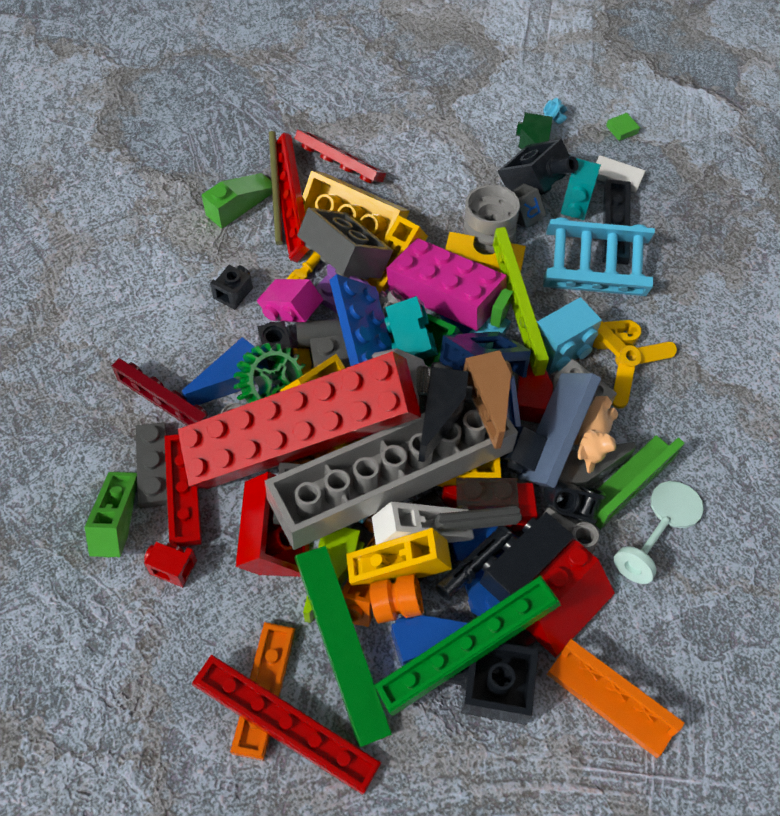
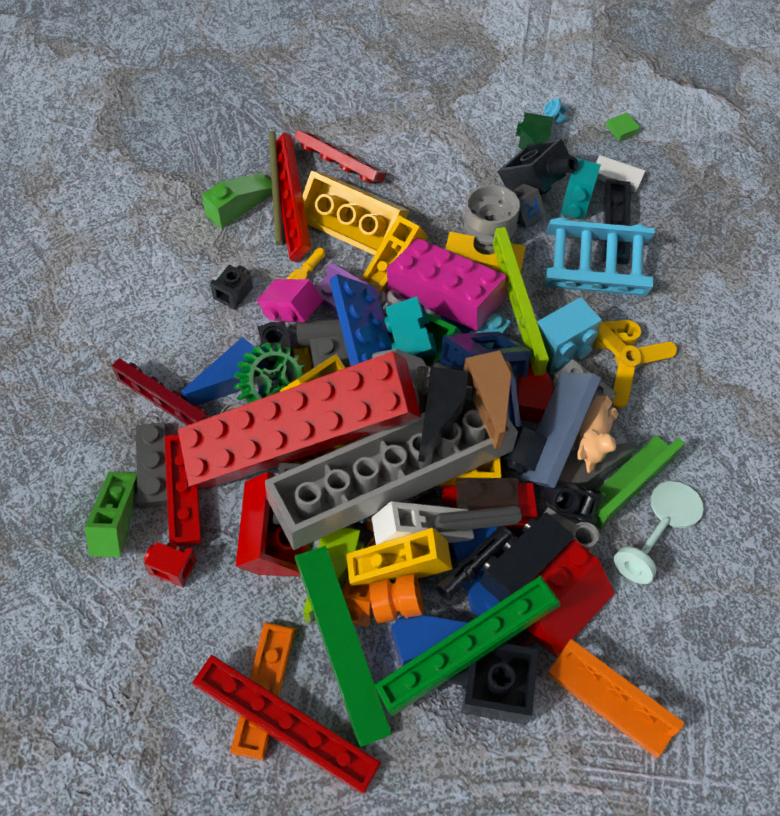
(344, 243): dark grey brick -> none
(501, 307): bright green tile -> none

